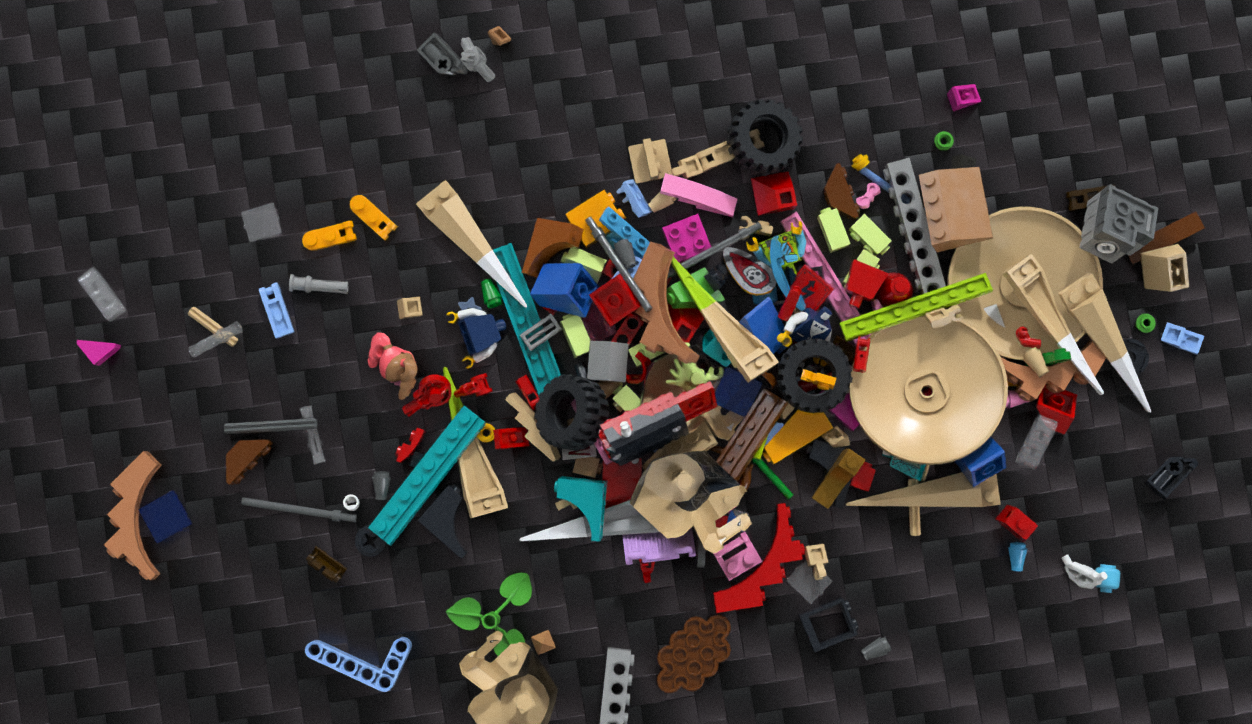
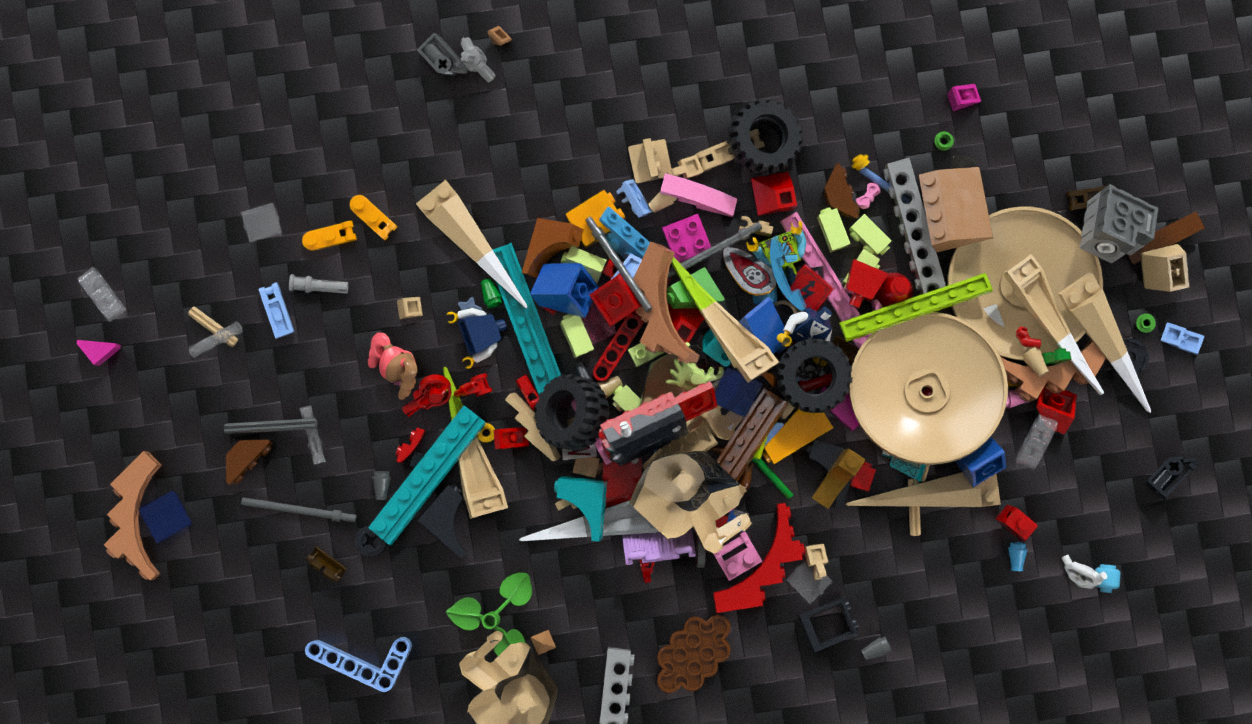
(351, 499): white hinge -> none
(545, 338): light grey tile -> none
(607, 361): light grey slope -> none
(625, 253): dark grey cone -> none
(645, 361): red helmet -> none
(717, 275): black plate -> none
(790, 303): red bar -> none
(822, 381): light orange plate -> none
(836, 437): tan slope -> none
(861, 357): red bar -> none
(940, 317): tan plate -> none

